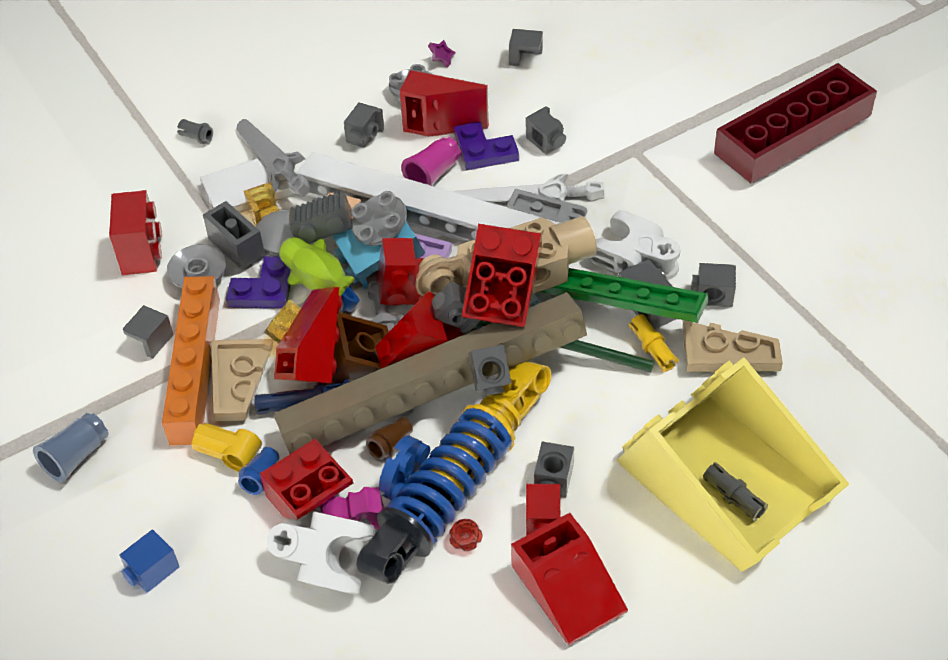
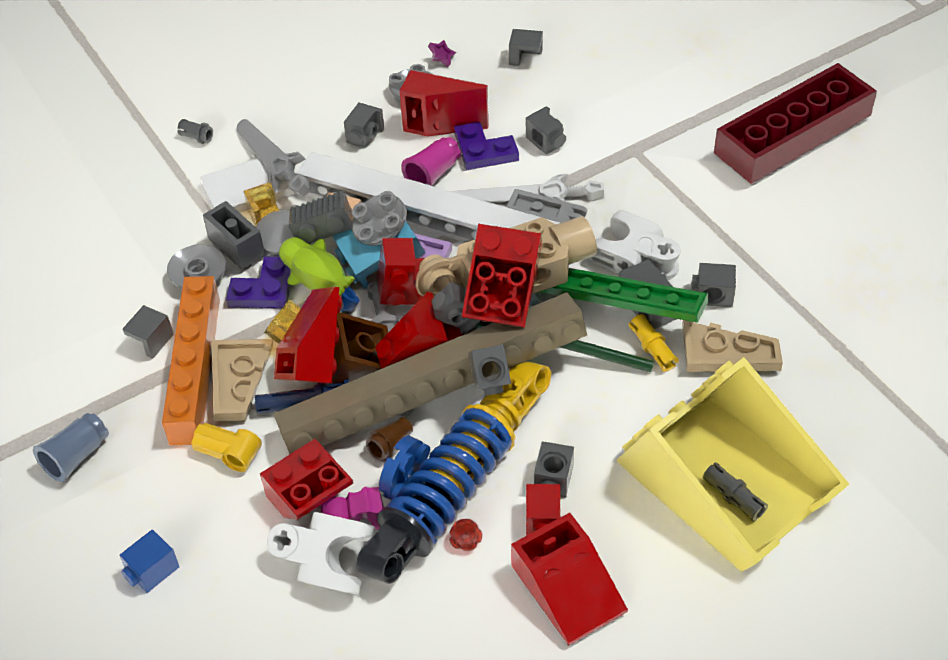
(135, 232): red brick -> none
(249, 475): blue cone -> none

